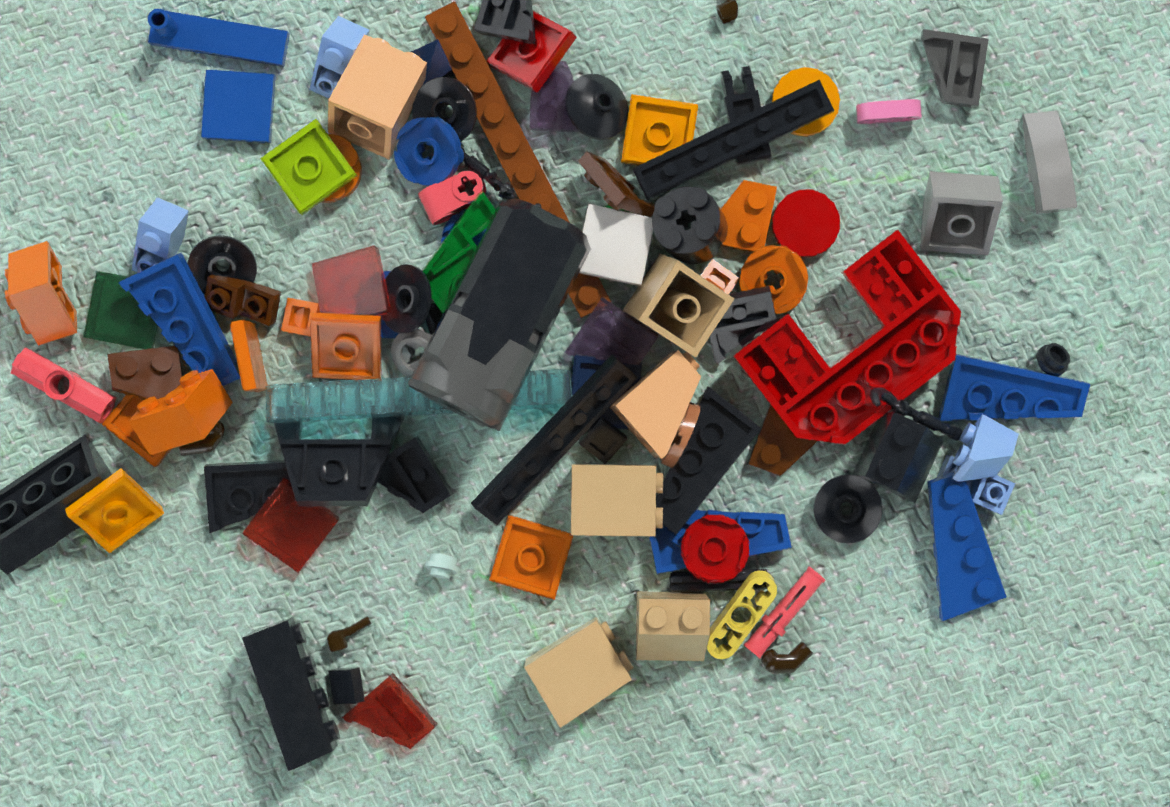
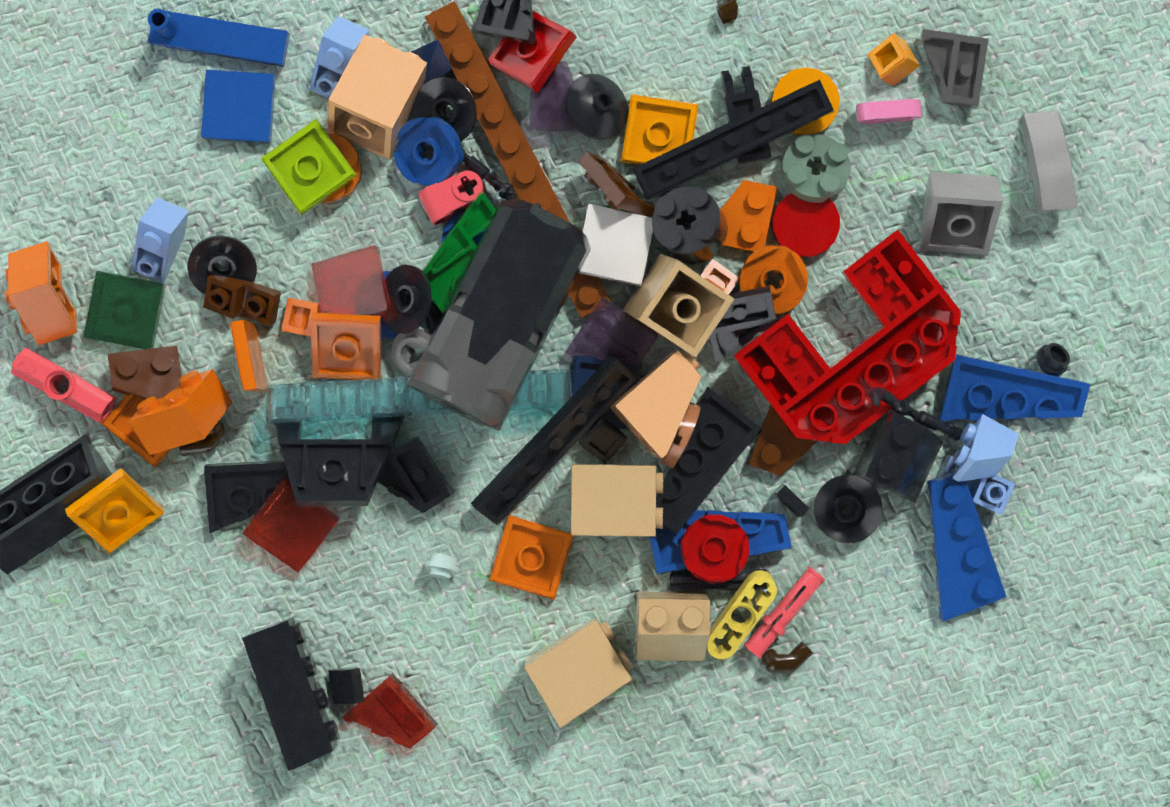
(181, 311): blue wing -> none
(337, 638): dark brown hand -> none
(790, 500): none -> black tile
(819, 149): none -> sand green plate
(893, 59): none -> light orange slope

